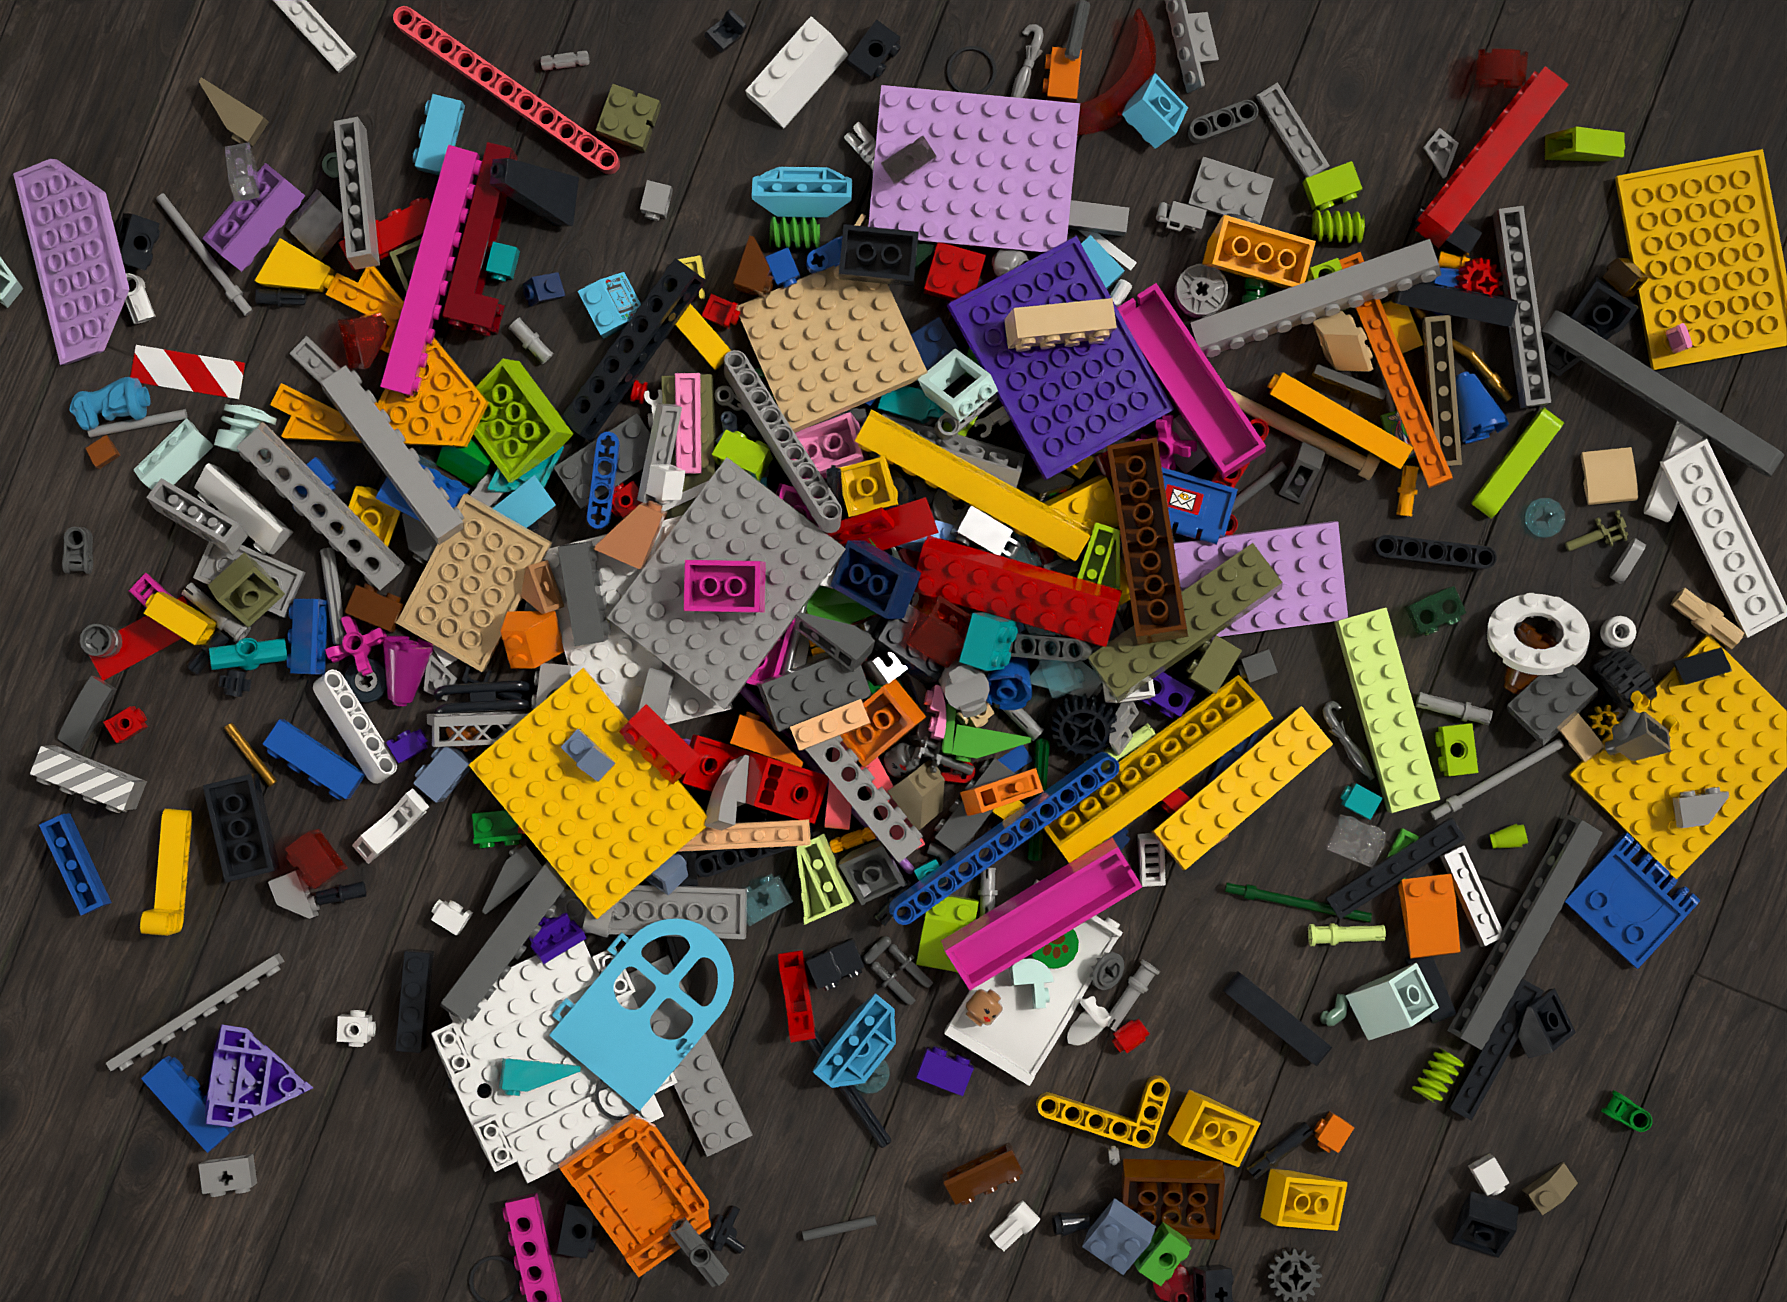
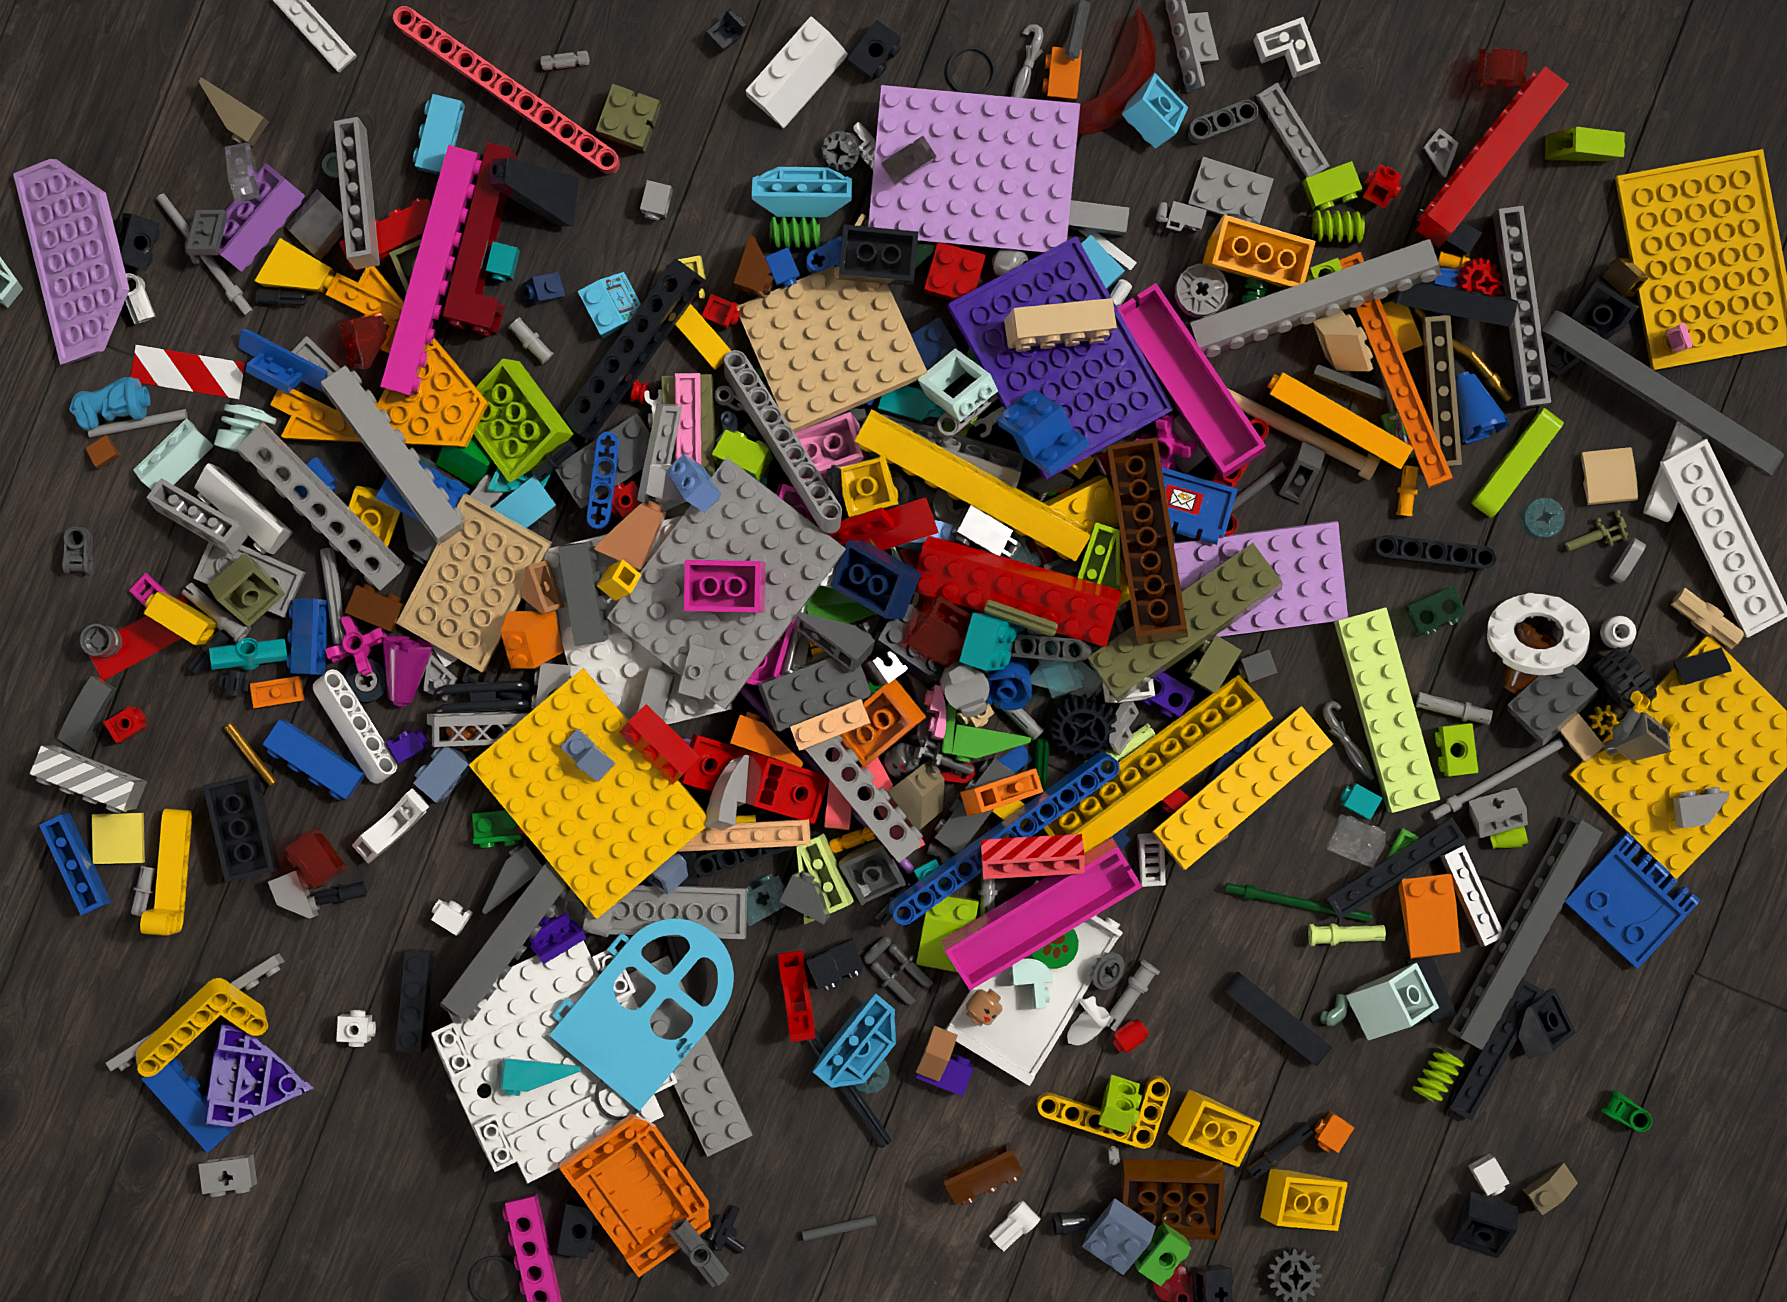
(118, 838): none -> light yellow tile
(143, 890): none -> light grey axle
(195, 1018): none -> yellow beam
(205, 233): none -> dark grey bracket
(277, 692): none -> orange plate
(278, 365): none -> blue bracket
(554, 460): none -> black axle
(619, 580): none -> yellow brick
(694, 483): none -> medium blue brick
(697, 671): none -> light grey plate
(746, 818): none -> yellow tile
(806, 897): none -> dark grey slope
(848, 145): none -> dark grey gear
(937, 1053): none -> medium nougat slope
(1020, 618): none -> olive axle
(1032, 856): none -> coral brick
(1042, 431): none -> blue bracket
(1120, 1104): none -> lime brick
(1292, 41): none -> white brick
(1382, 185): none -> red brick
(1498, 812): none -> light grey brick

